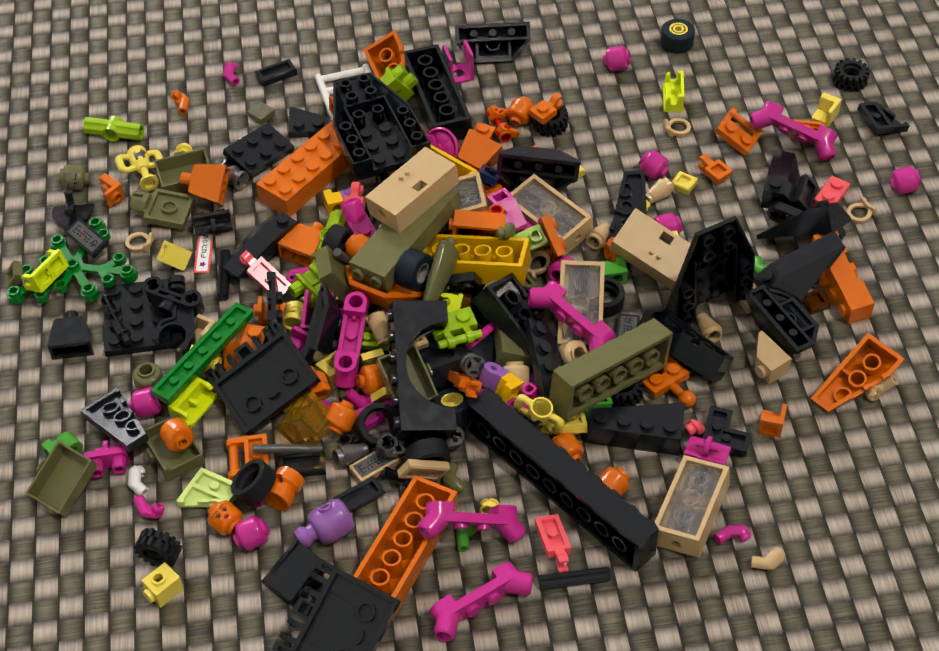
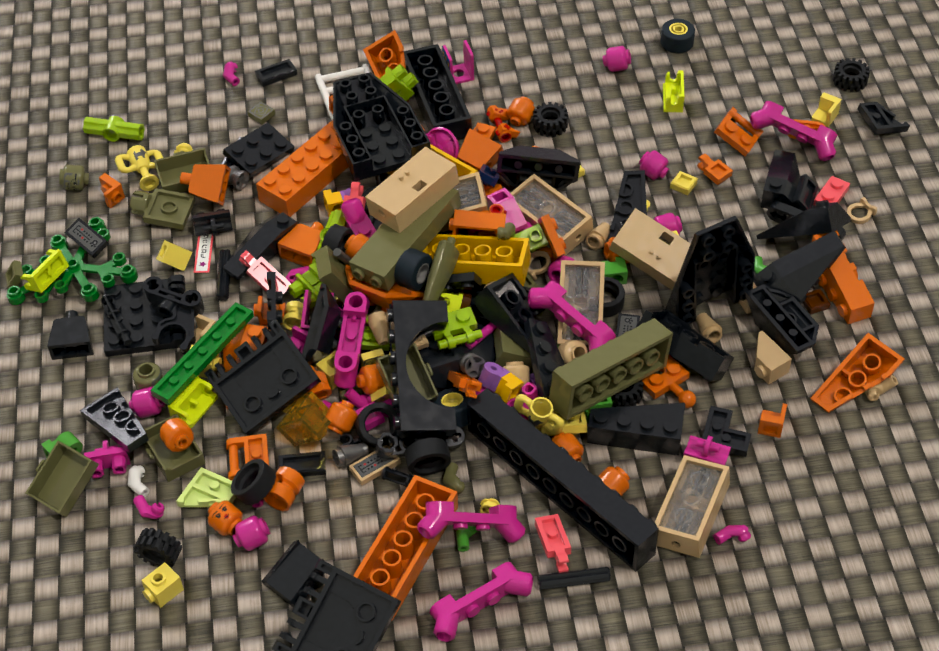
(68, 214): black shield -> none
(145, 247): tan piece -> none
(181, 100): orange arm -> none
(285, 448): dark grey bar -> none
(305, 123): black wing -> none
(326, 523): medium lavender piece -> none
(361, 494): black tile -> none
(423, 468): tan tile -> none
(494, 40): black wedge -> none
(545, 110): orange plate -> none
(660, 190): tan cone -> none
(671, 132): tan piece -> none
(694, 426): coral arm -> none
(770, 561): tan arm -> none
(905, 180): dark pink head -> none

